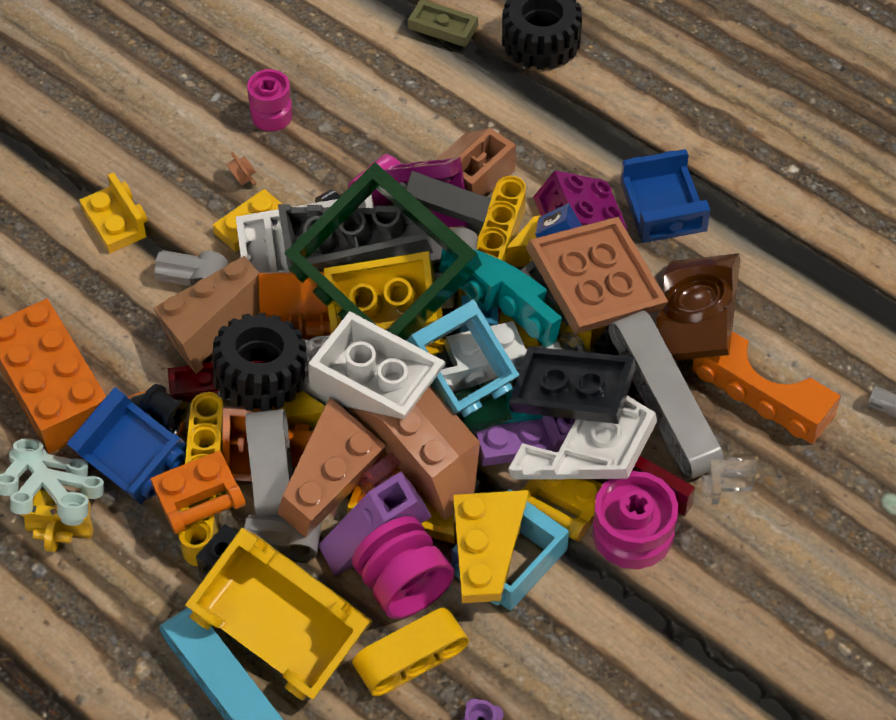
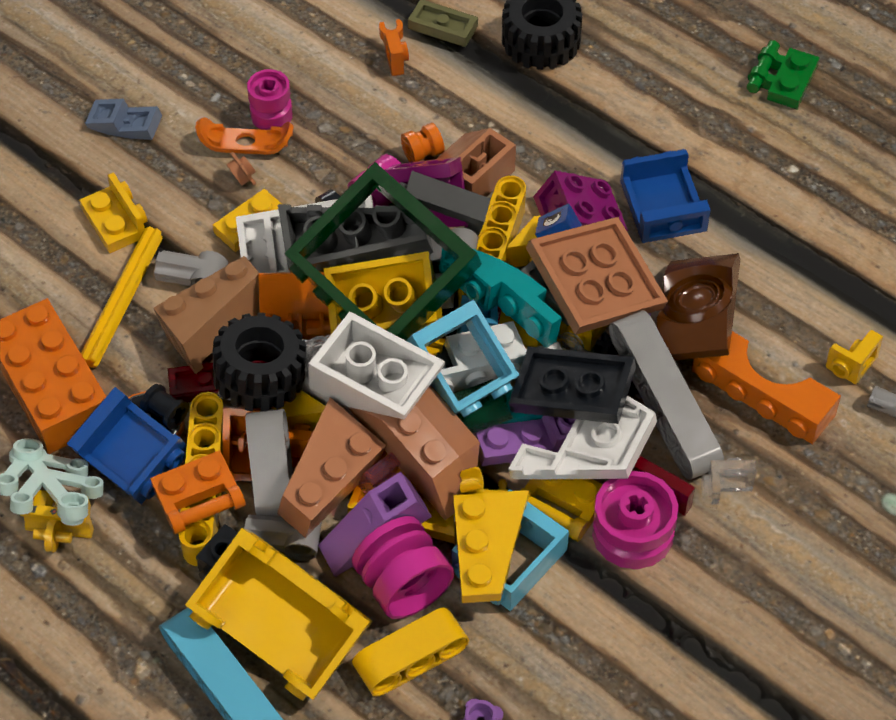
(119, 120): none -> sand blue slope
(121, 296): none -> yellow axle
(225, 139): none -> orange piece
(395, 49): none -> orange plate
(422, 143): none -> orange wheel
(473, 482): none -> yellow piece
(792, 78): none -> green plate
(855, 362): none -> yellow bracket

